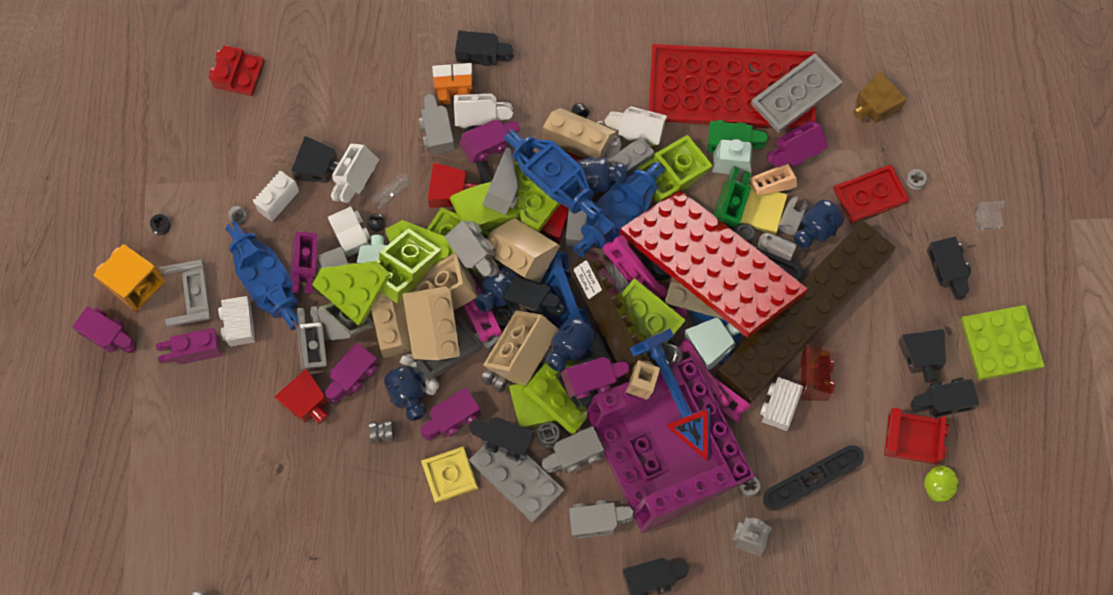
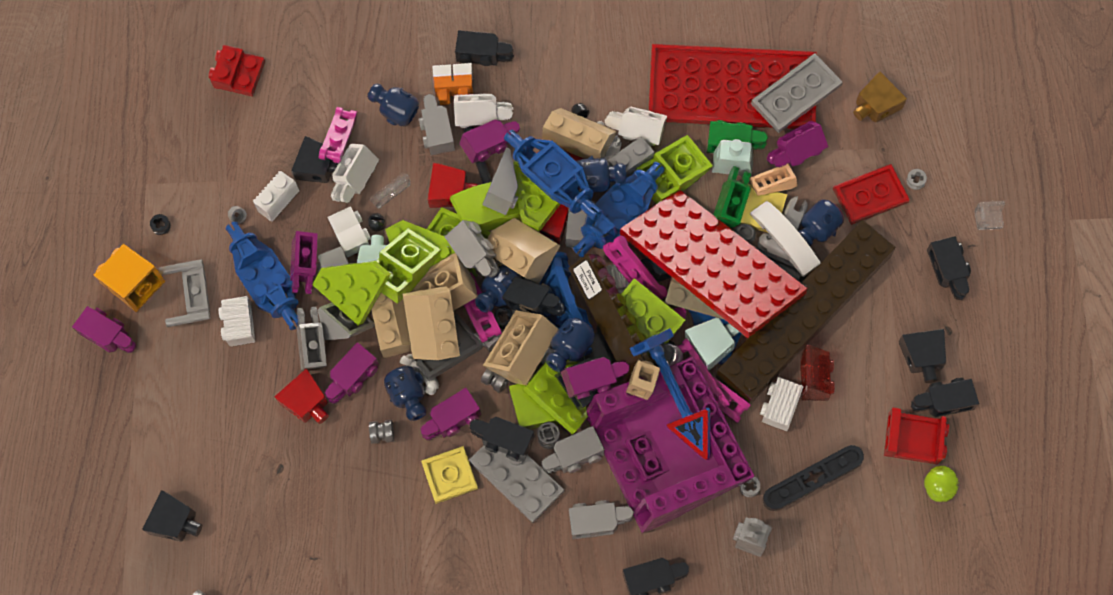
(171, 519): none -> black torso
(191, 347): magenta hinge -> none
(338, 135): none -> dark pink plate
(395, 104): none -> dark blue piece
(787, 237): none -> white slope
(1002, 343): lime plate -> none

